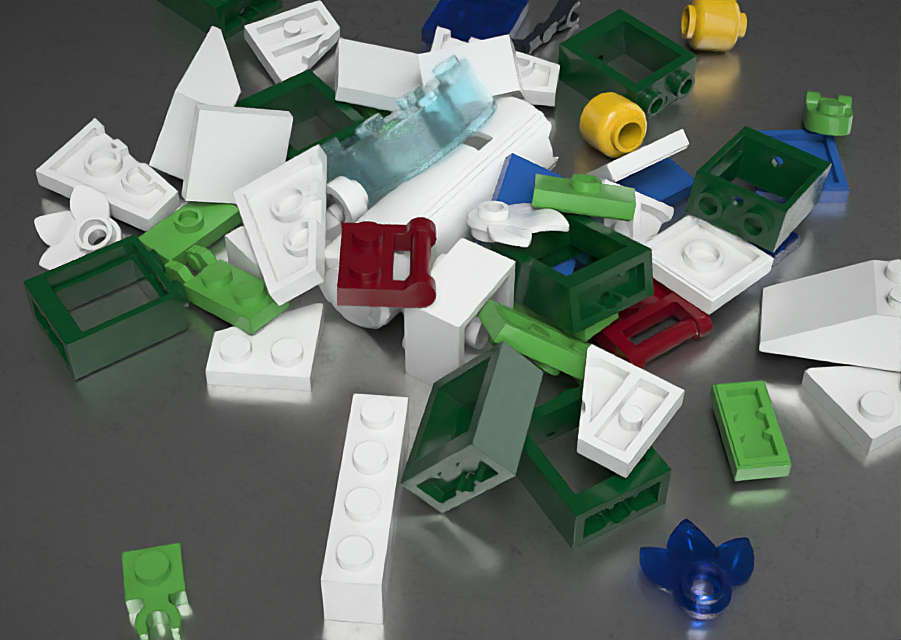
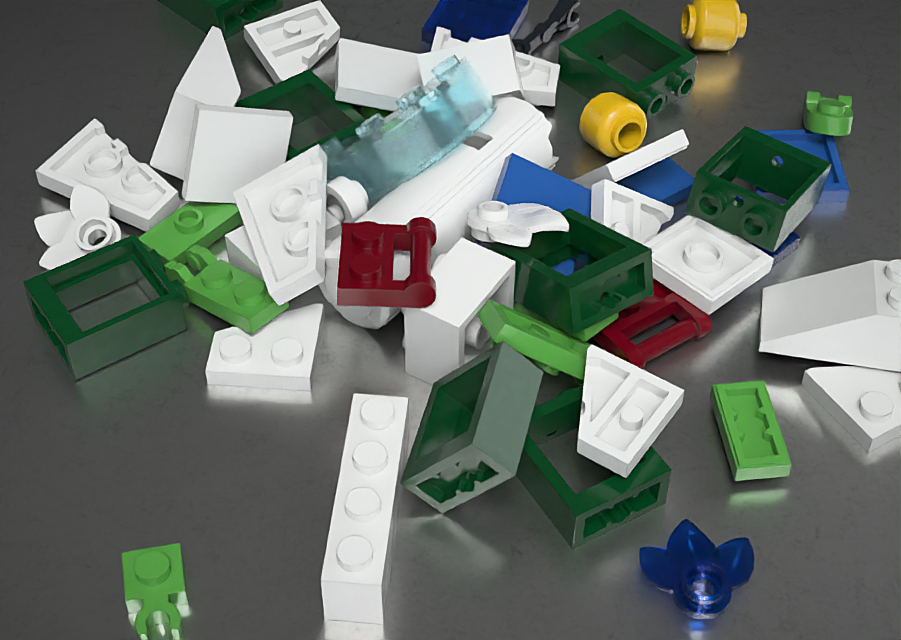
(584, 196): bright green plate -> none

